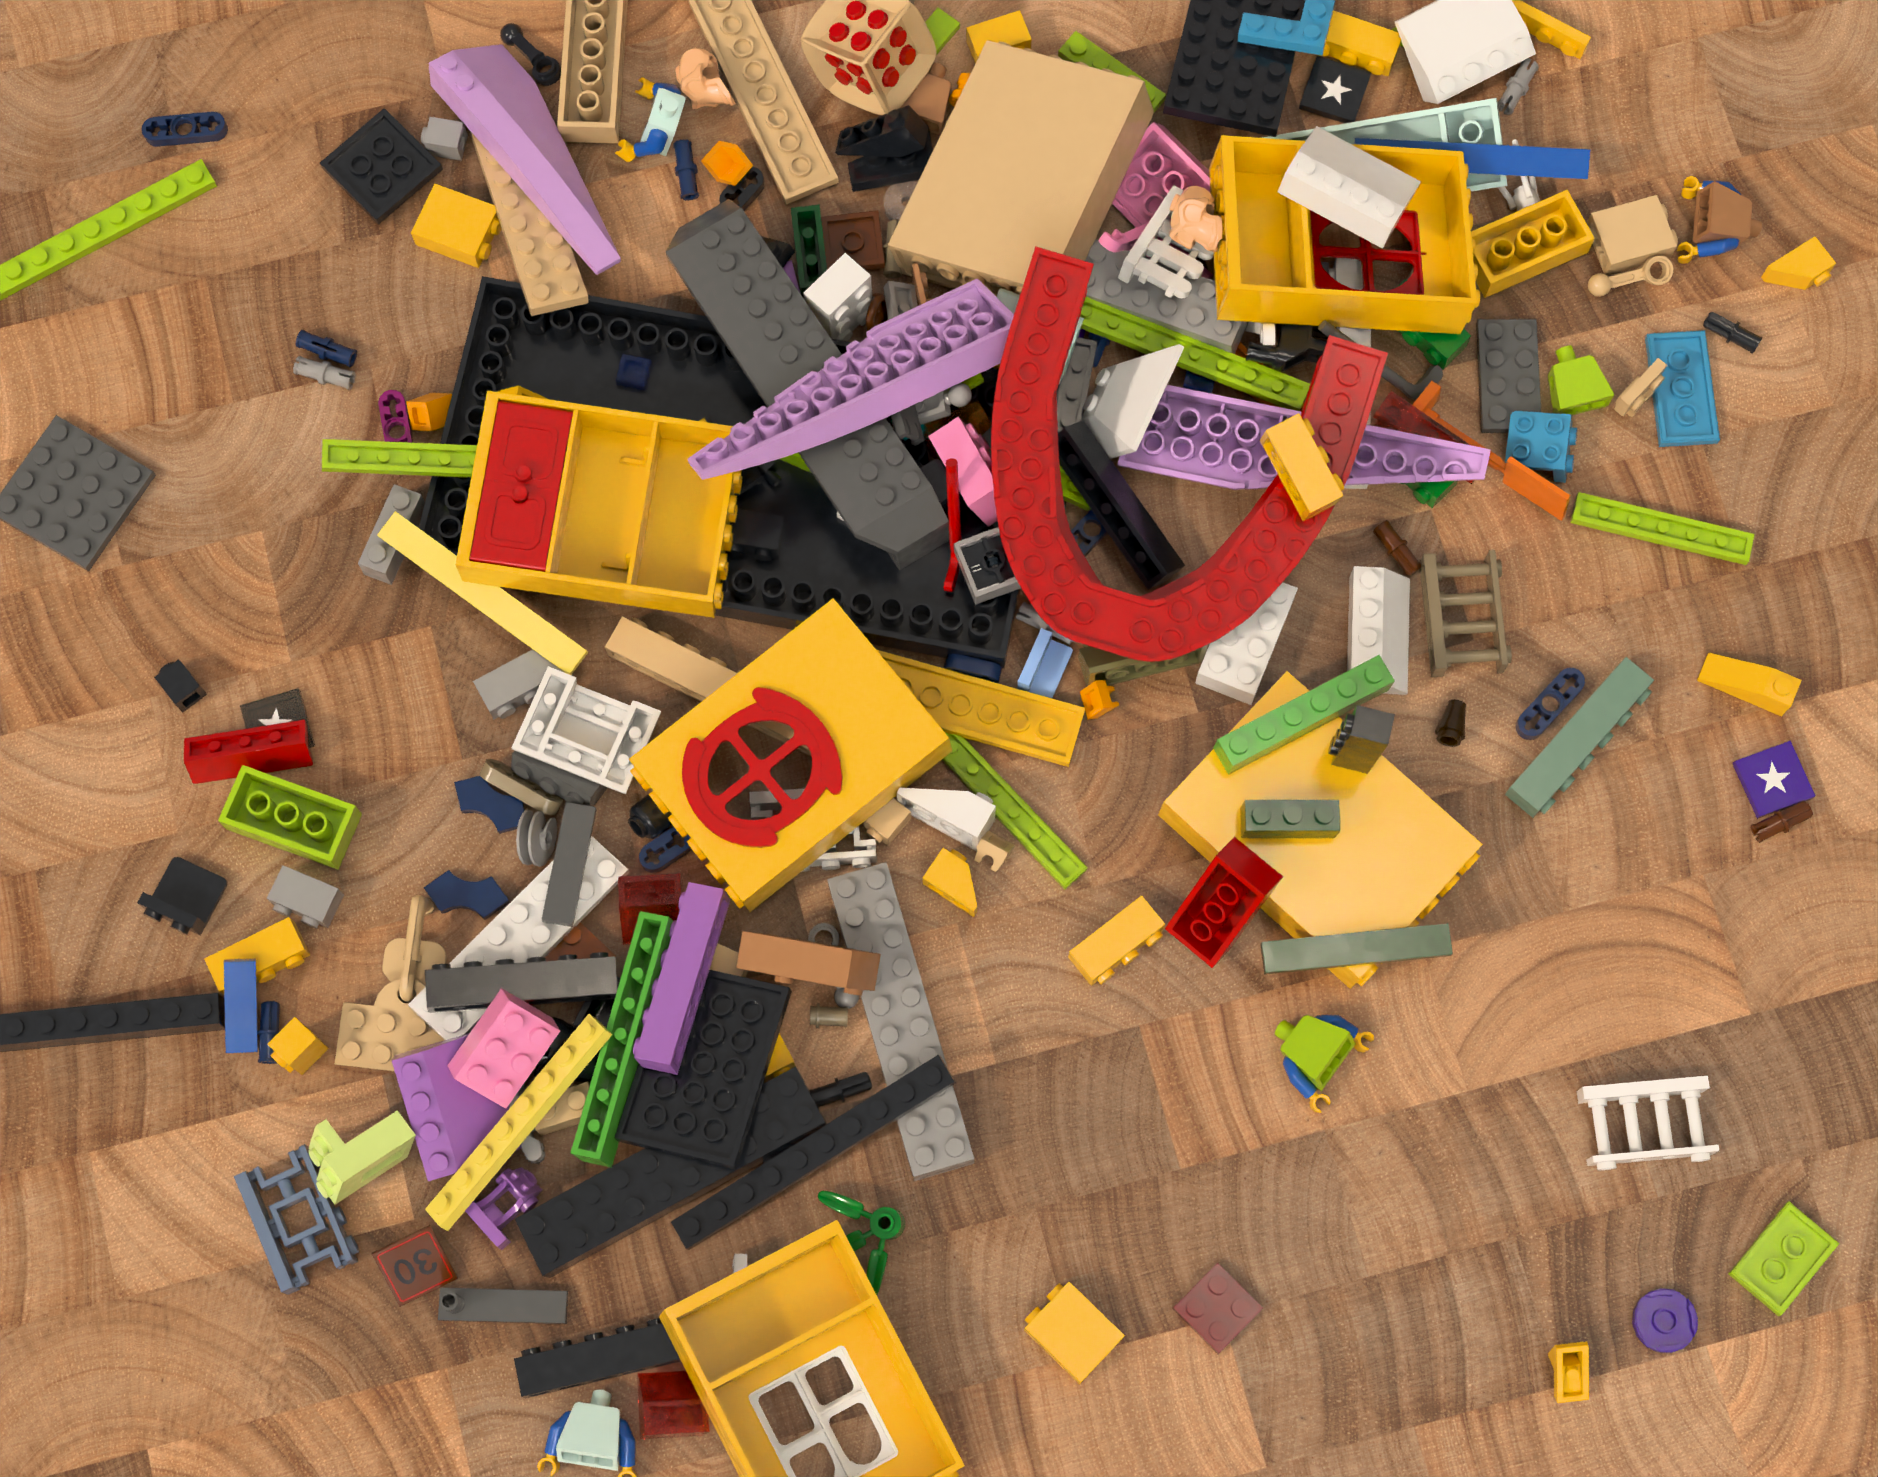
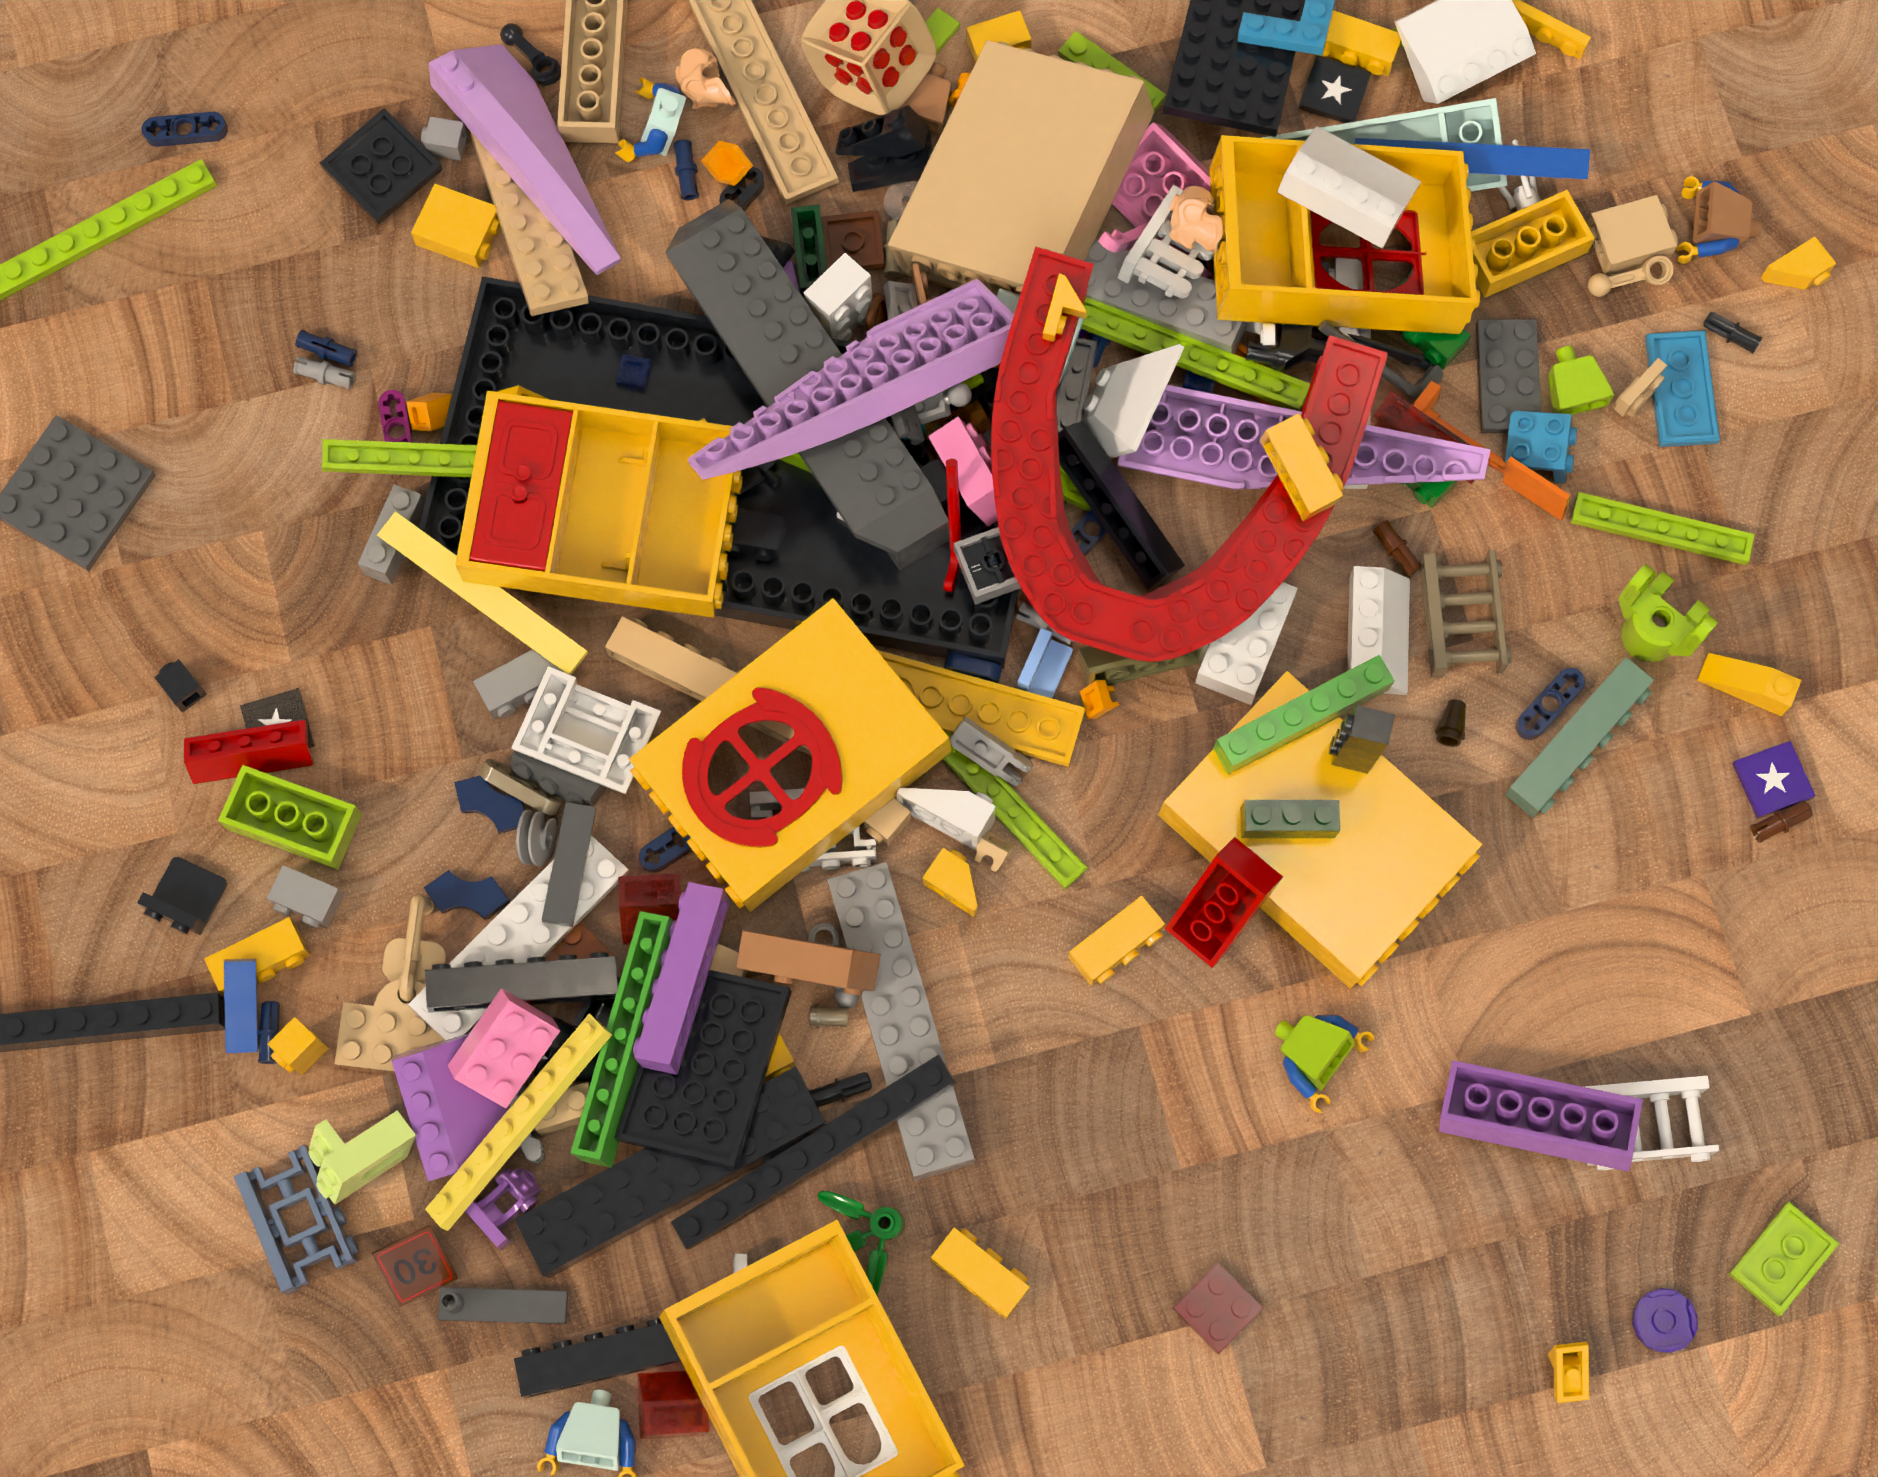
(648, 819): black head -> none
(981, 1272): none -> yellow brick
(989, 751): none -> light grey hinge
(1063, 301): none -> yellow slope
(1072, 1331): yellow brick -> none
(1356, 948): tile -> none
(1401, 355): none -> black bar
(1517, 86): light grey pin -> none
(1540, 1115): none -> medium lavender brick
(1639, 632): none -> lime piece

